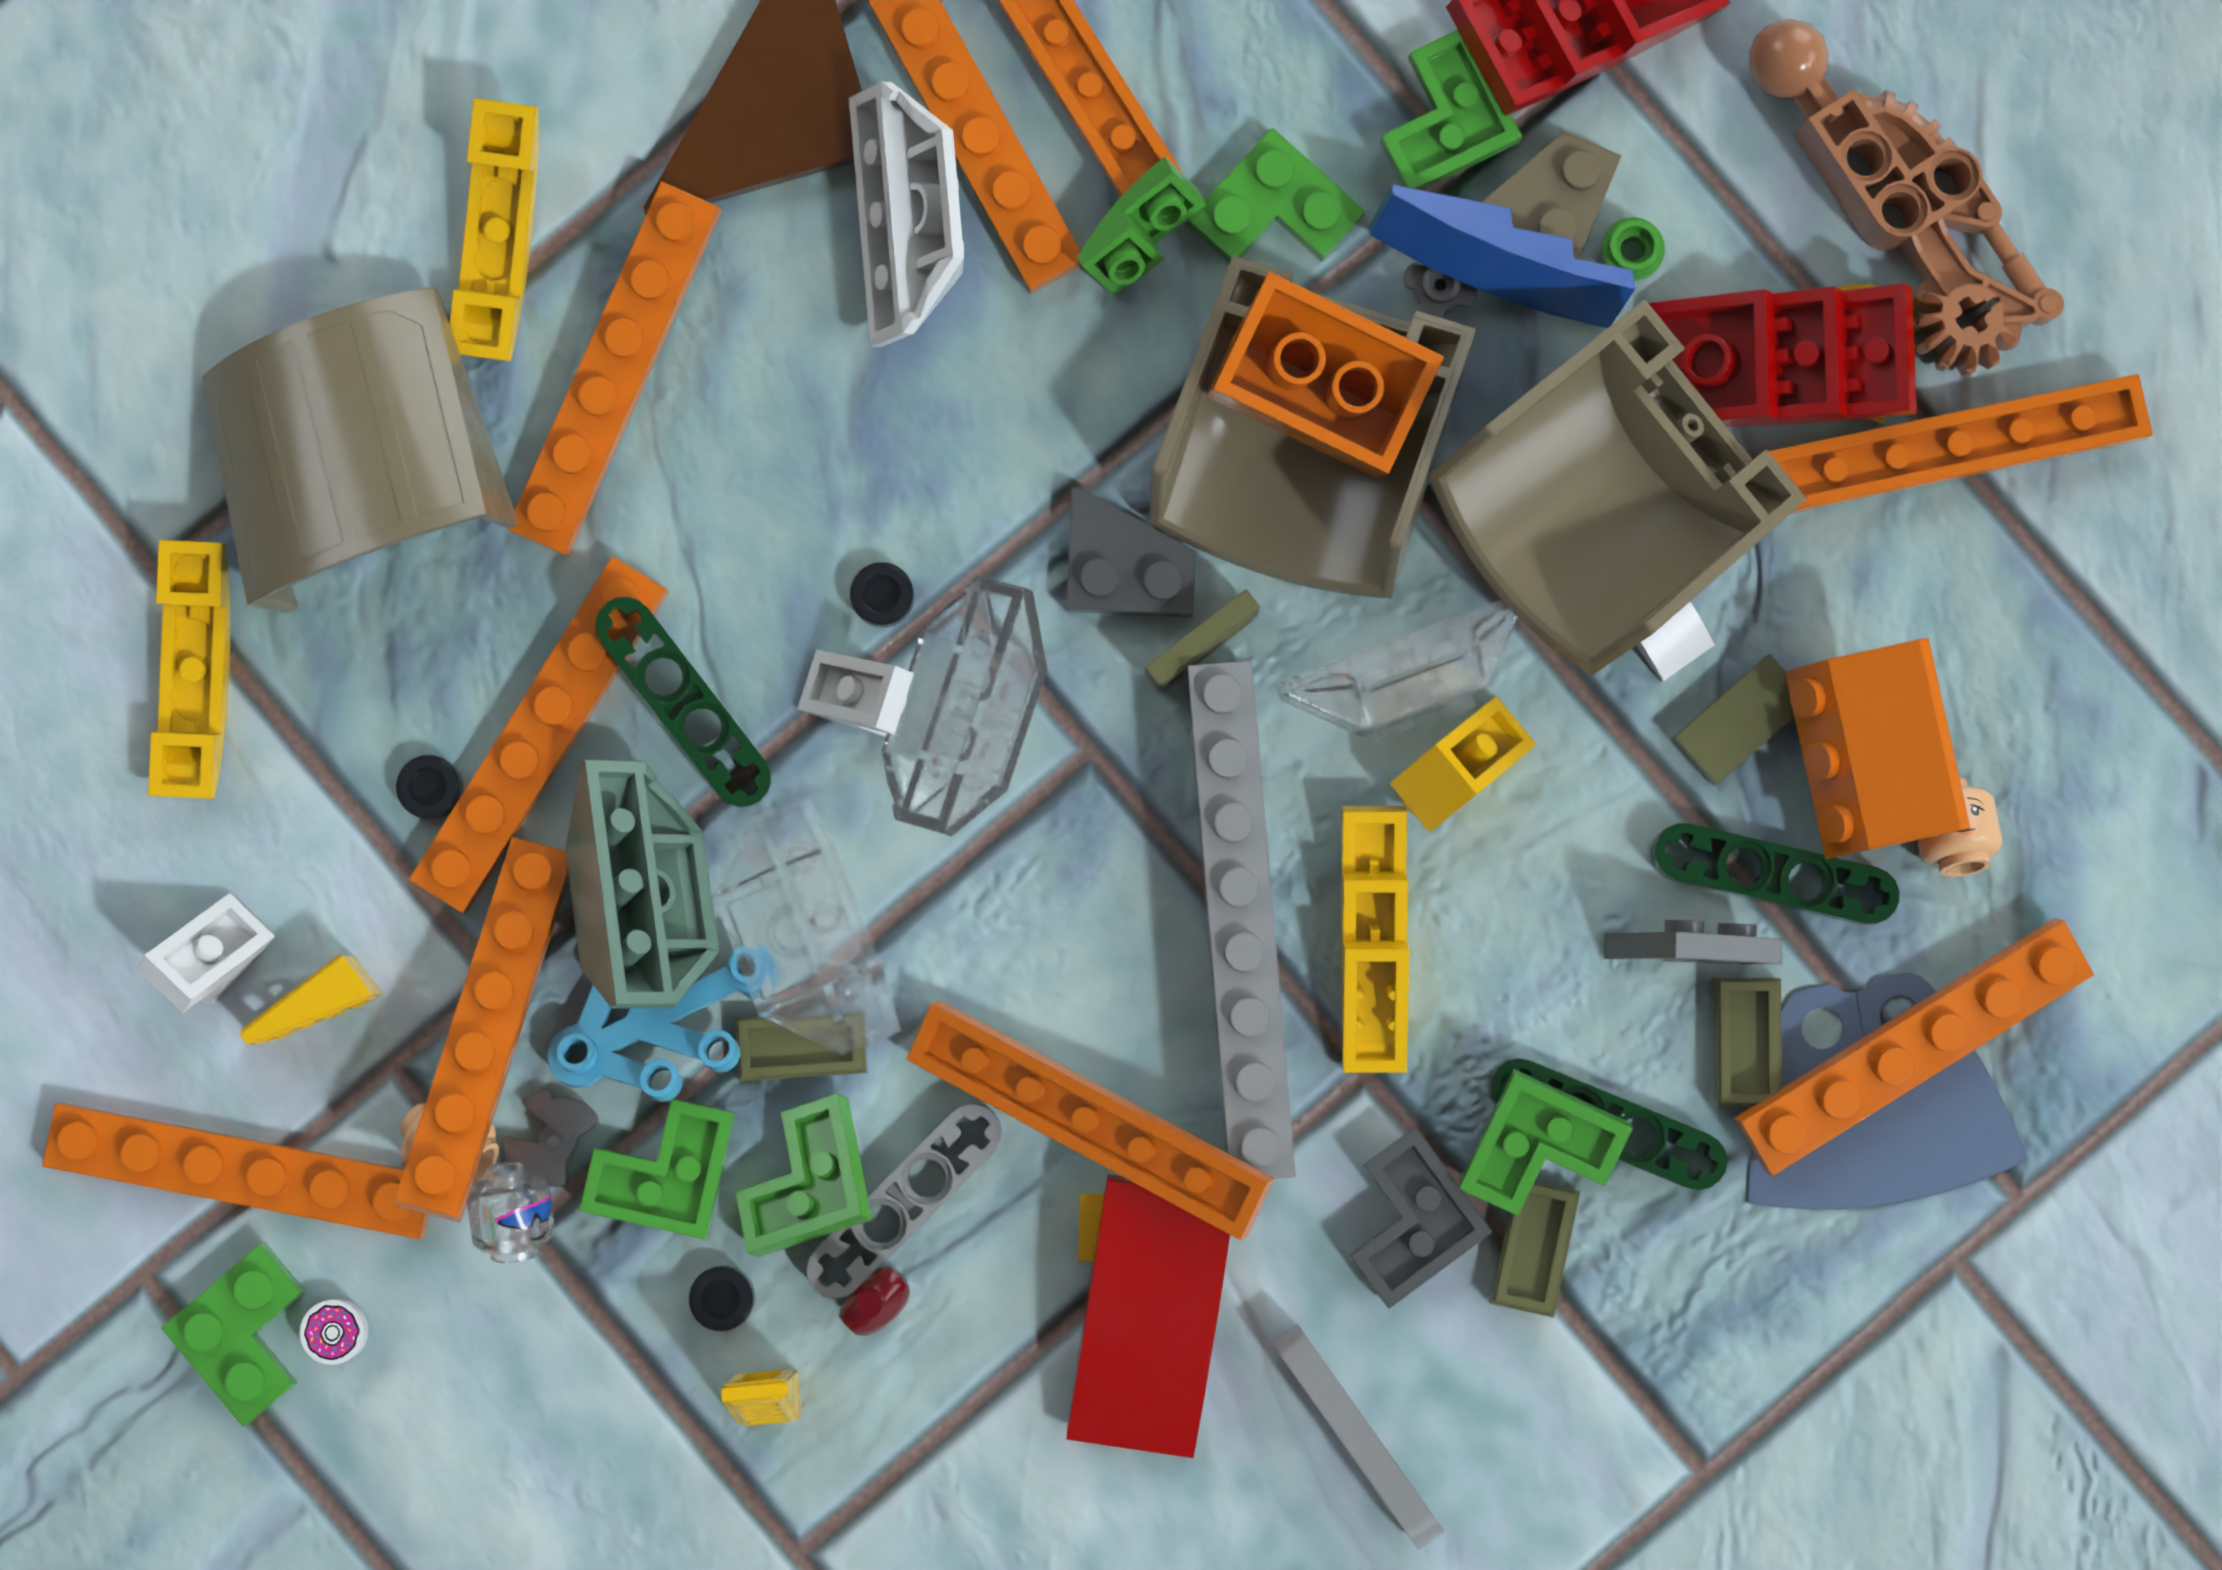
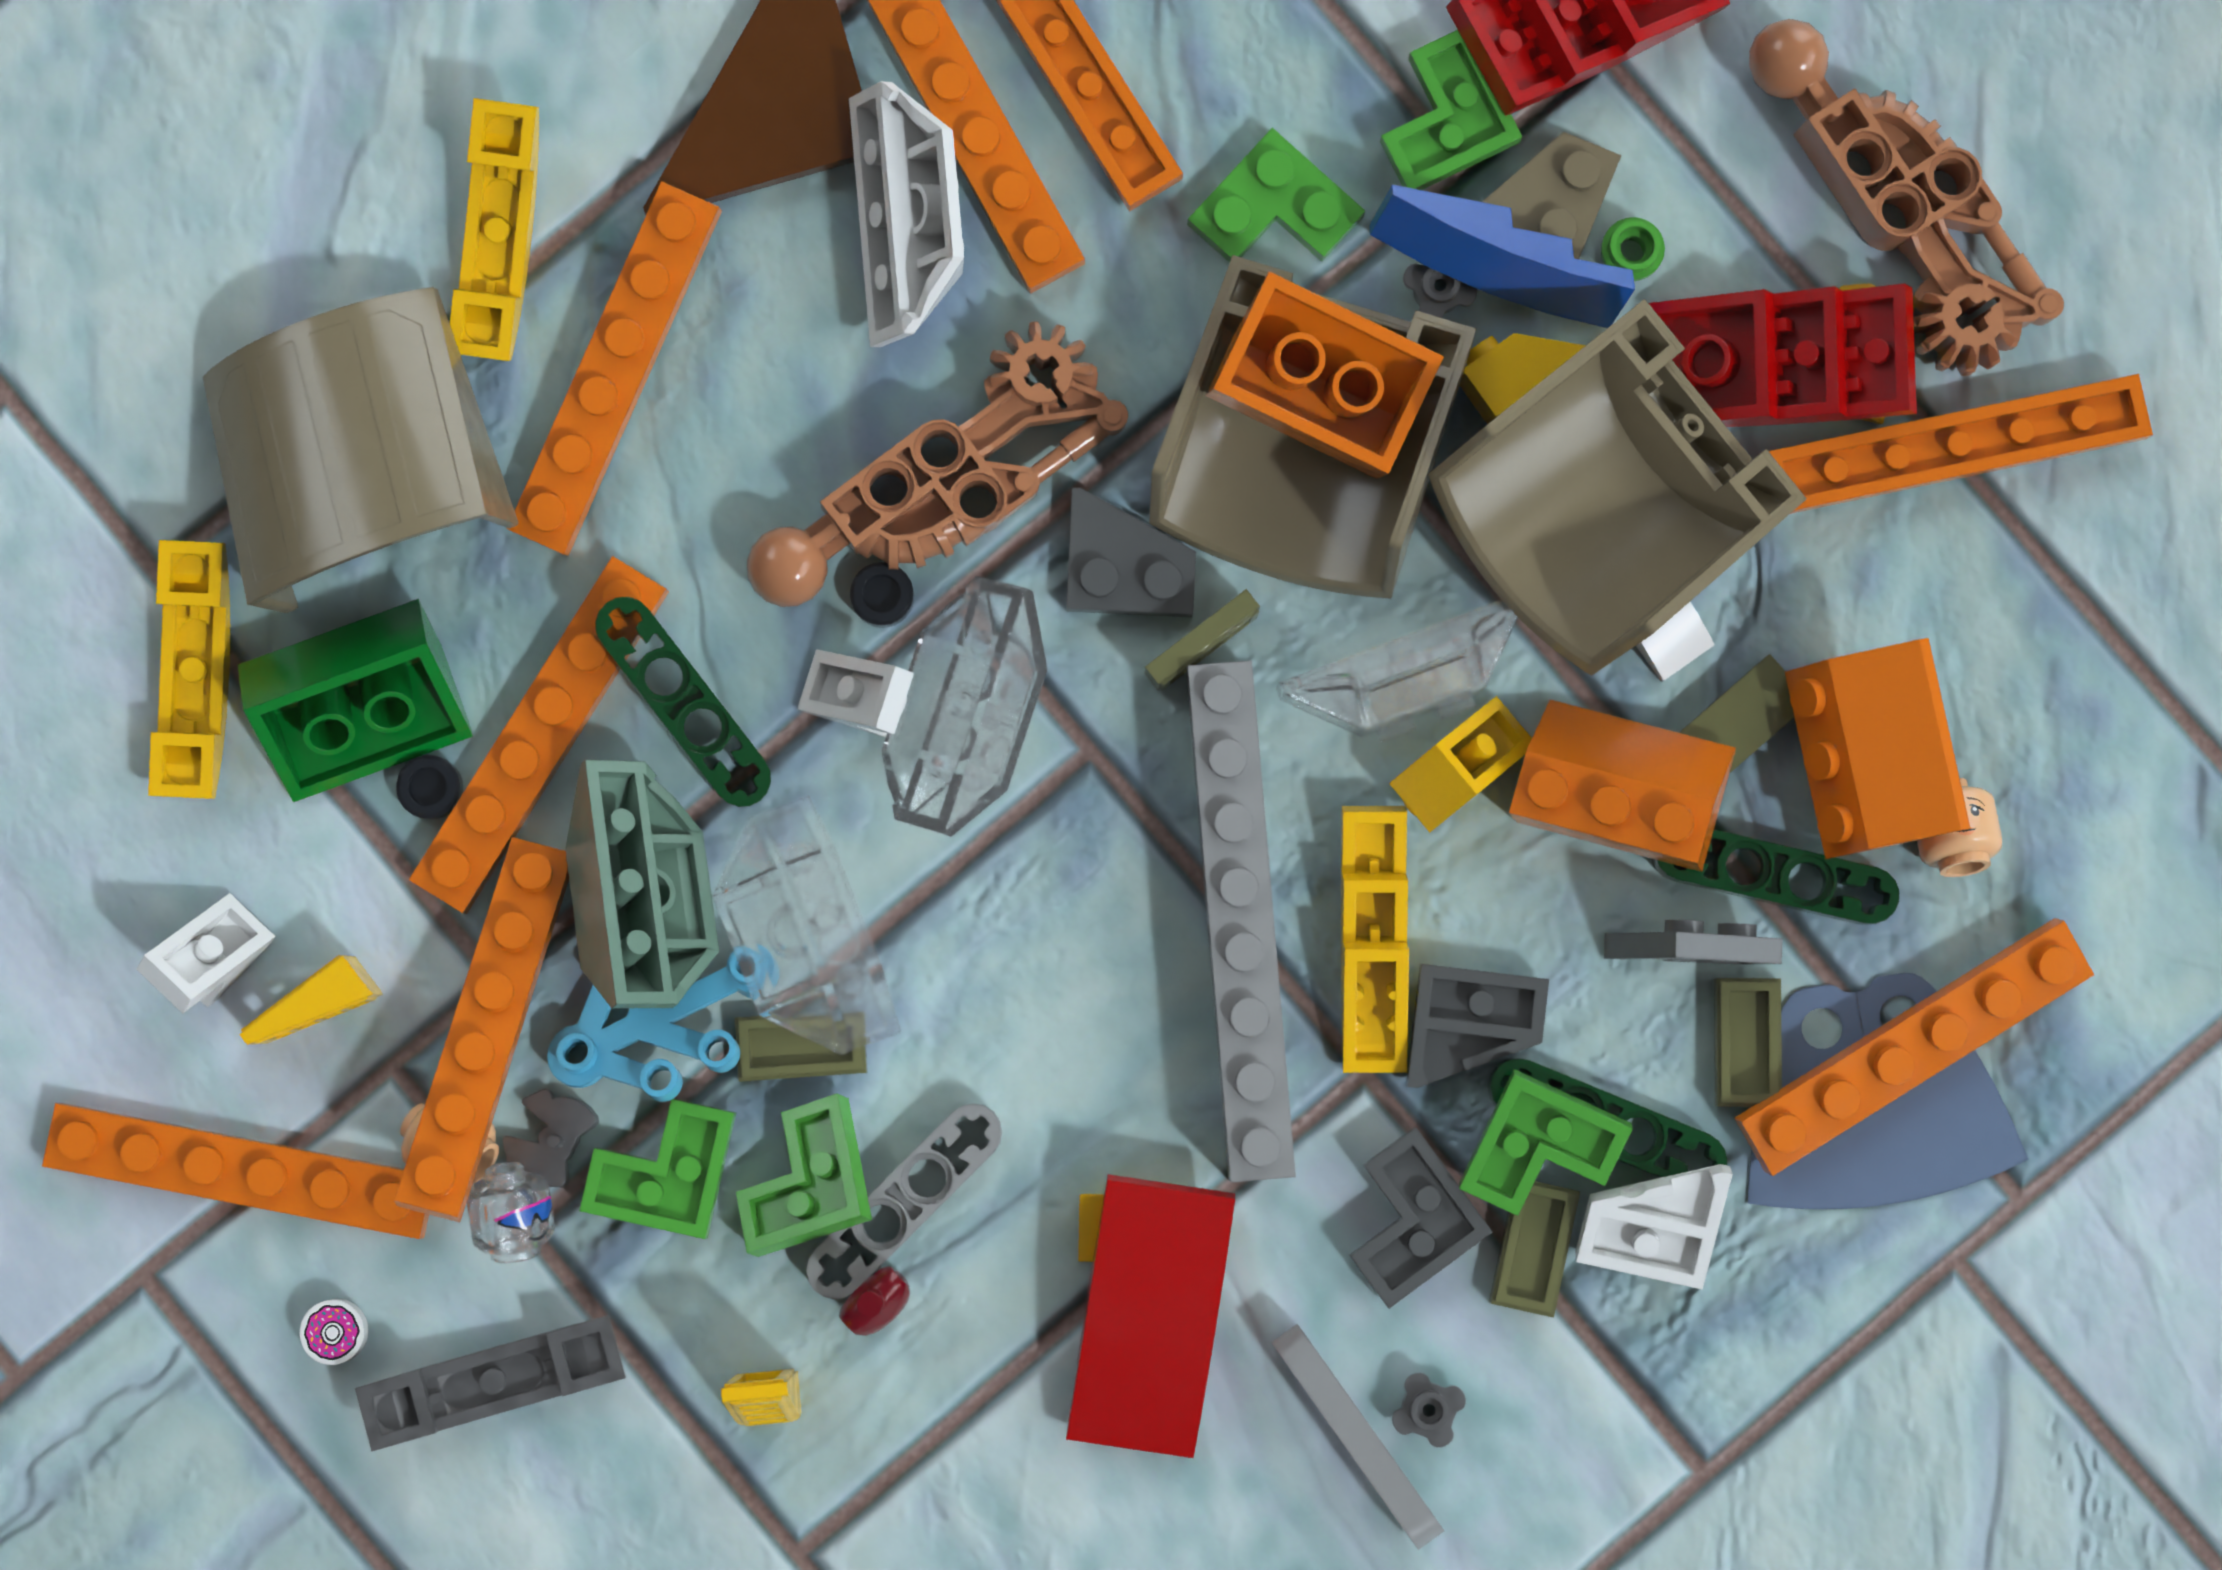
(221, 1334): bright green plate -> none
(353, 700): none -> green slope
(490, 1382): none -> flat silver slope
(722, 1298): black tile -> none
(791, 563): none -> nougat arm
(1090, 1119): orange plate -> none
(1128, 235): bright green slope -> none
(1411, 1416): none -> flat silver plate
(1471, 1020): none -> dark grey wing
(1508, 370): none -> yellow slope
(1622, 784): none -> orange slope
(1657, 1226): none -> white wing

